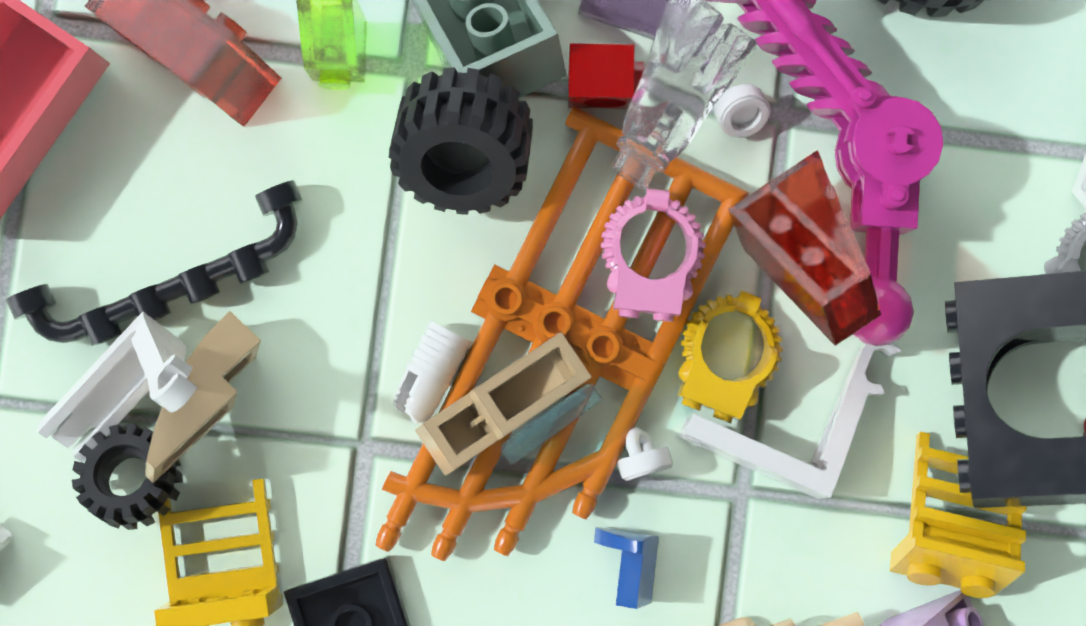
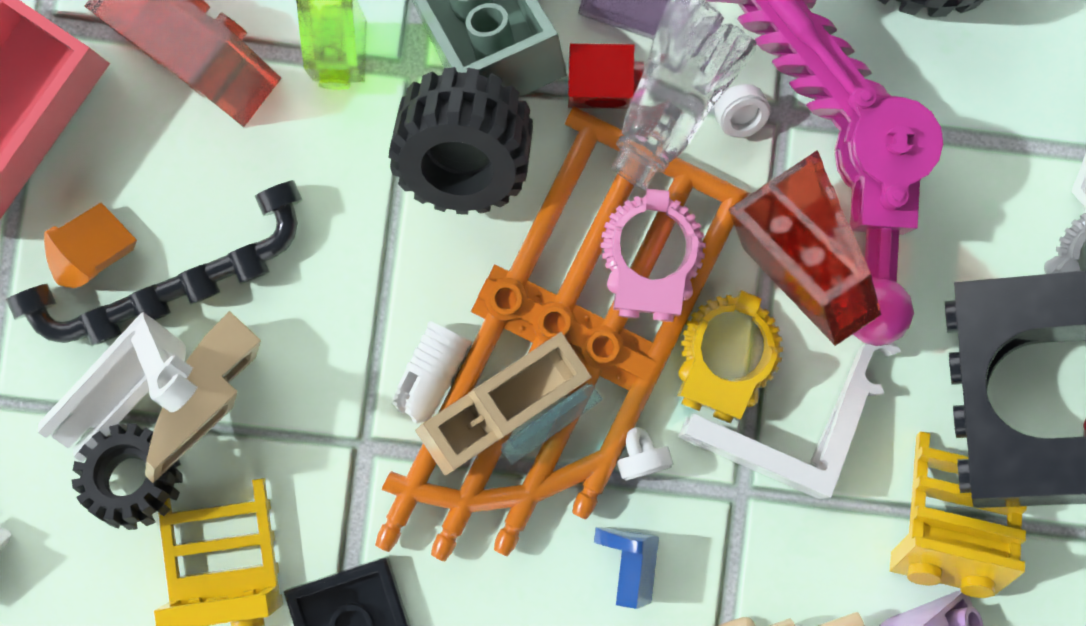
(86, 246): none -> orange tile

